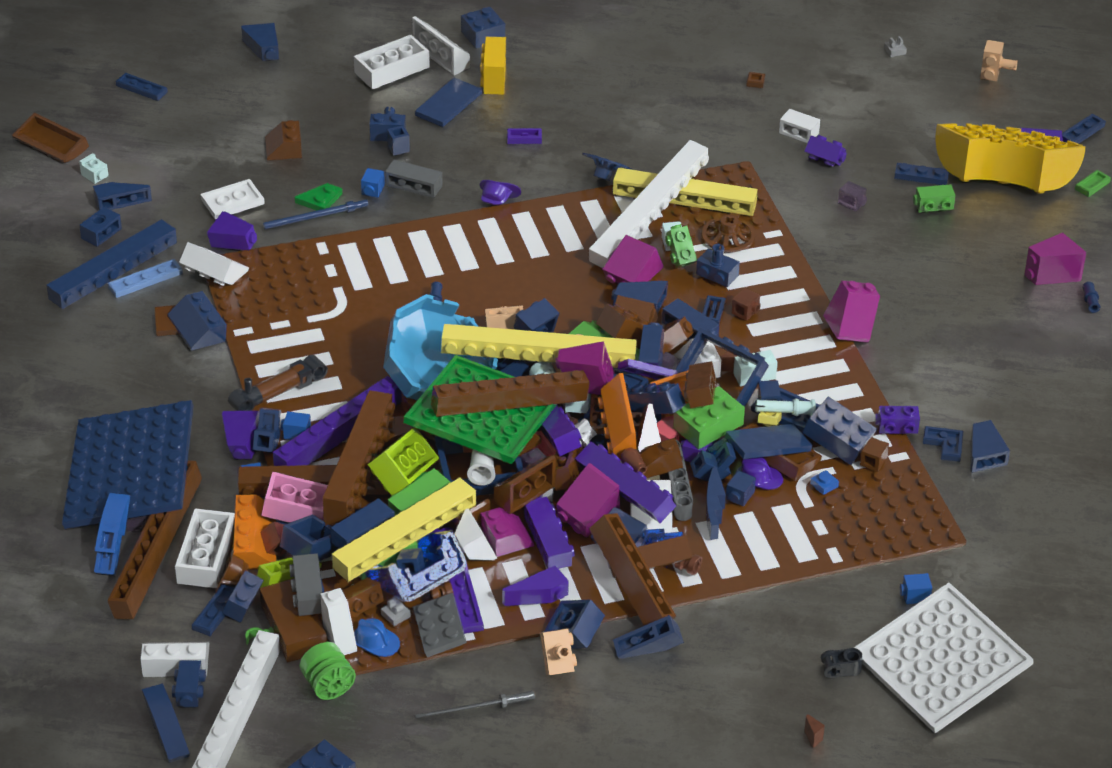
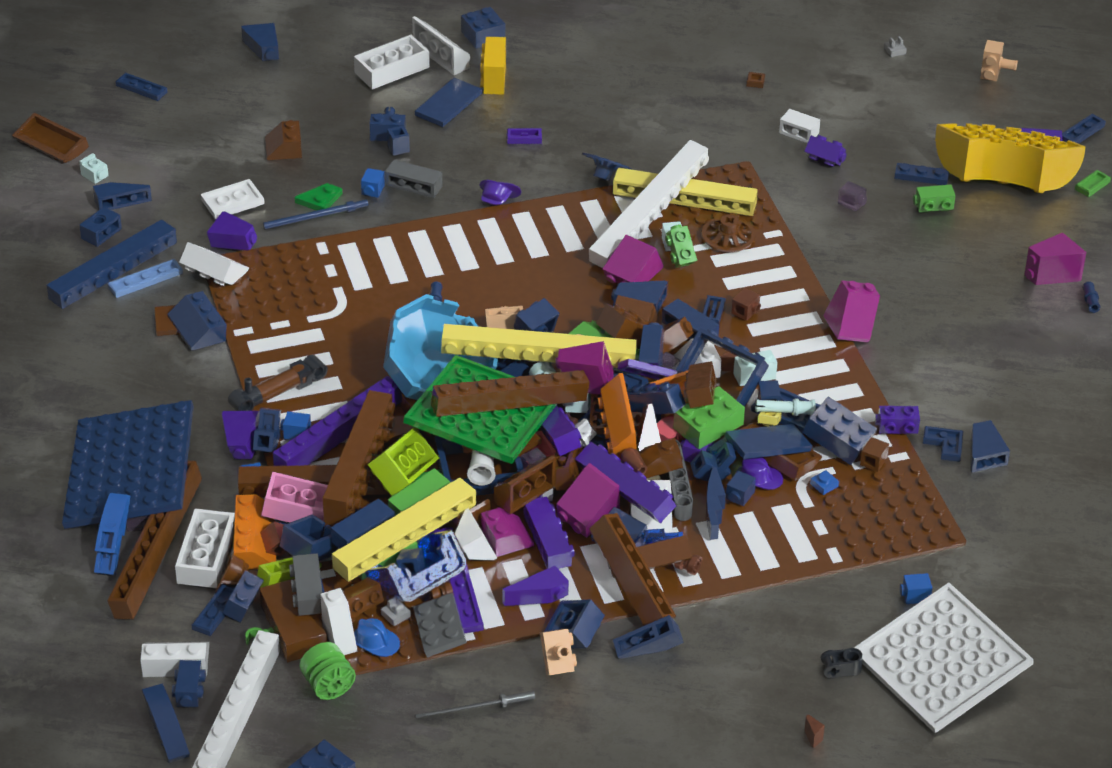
(717, 267): dark blue brick -> none

